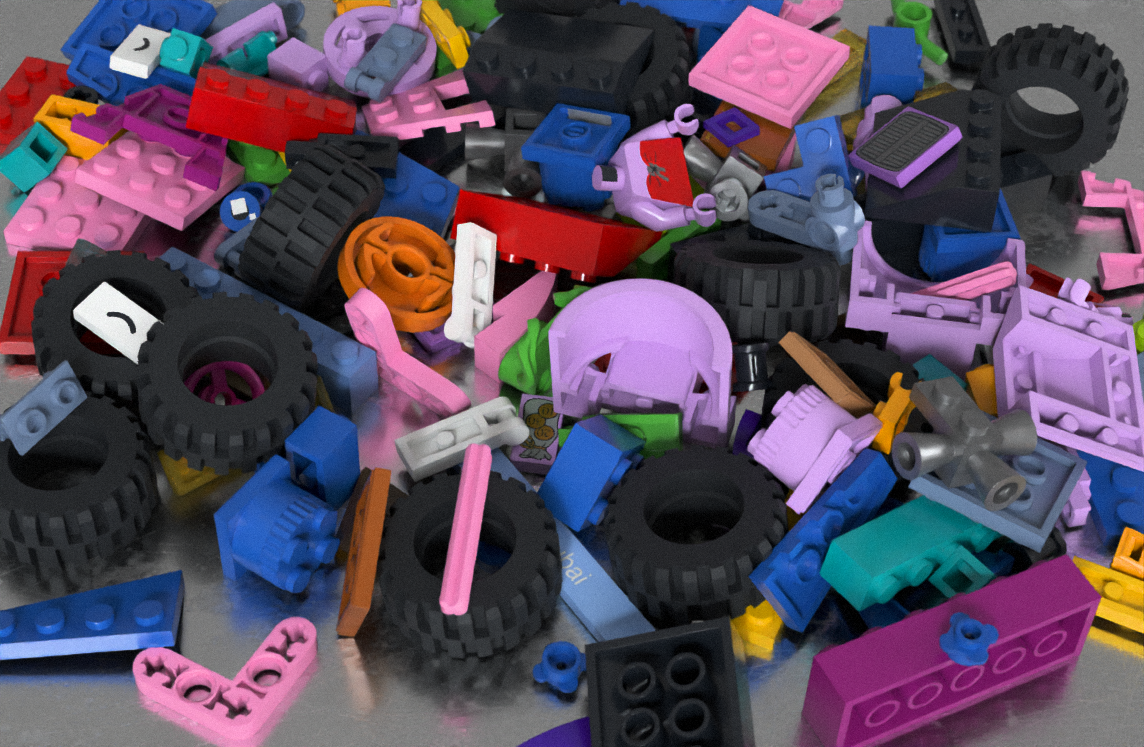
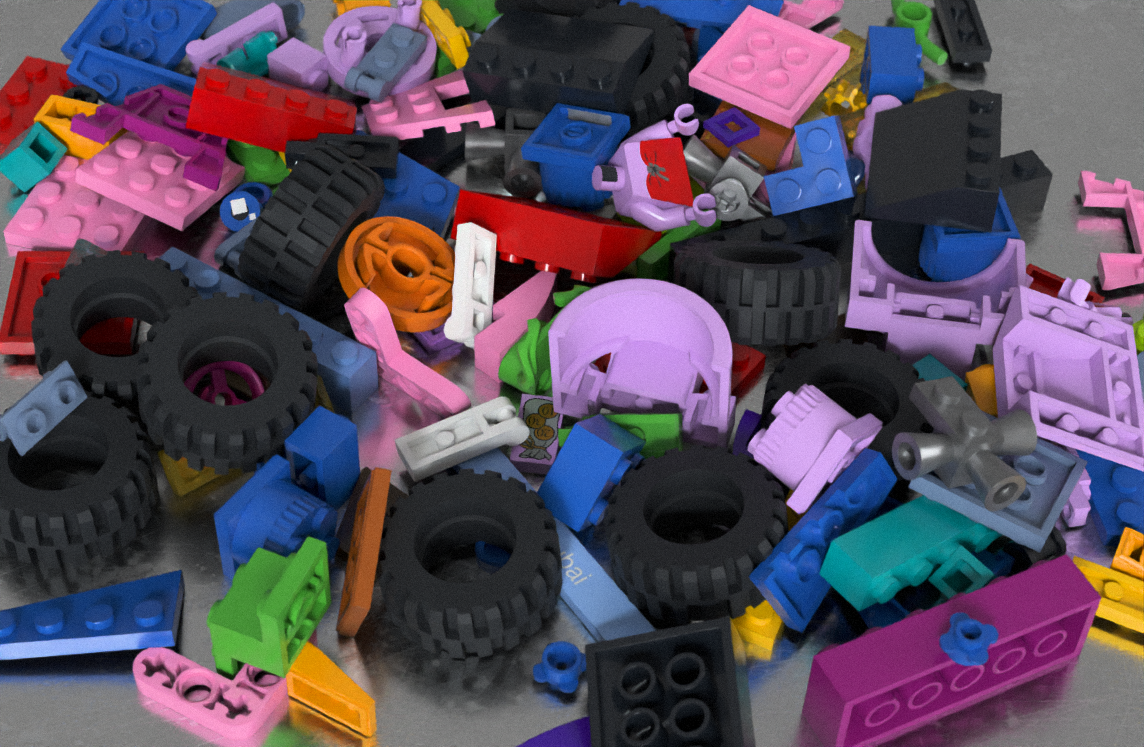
(115, 319): white tile -> none
(139, 52): white tile -> none
(184, 53): teal brick -> none
(270, 610): none -> bright green bracket
(329, 690): none -> light orange slope
(465, 530): bright pink axle -> none
(751, 367): black bush -> none
(824, 223): sand blue piece -> none
(828, 375): medium nougat tile -> none
(843, 92): none -> yellow gear
(892, 414): light orange plate -> none
(905, 146): tile -> none
(975, 283): bright pink axle -> none
(1067, 64): black tyre -> none

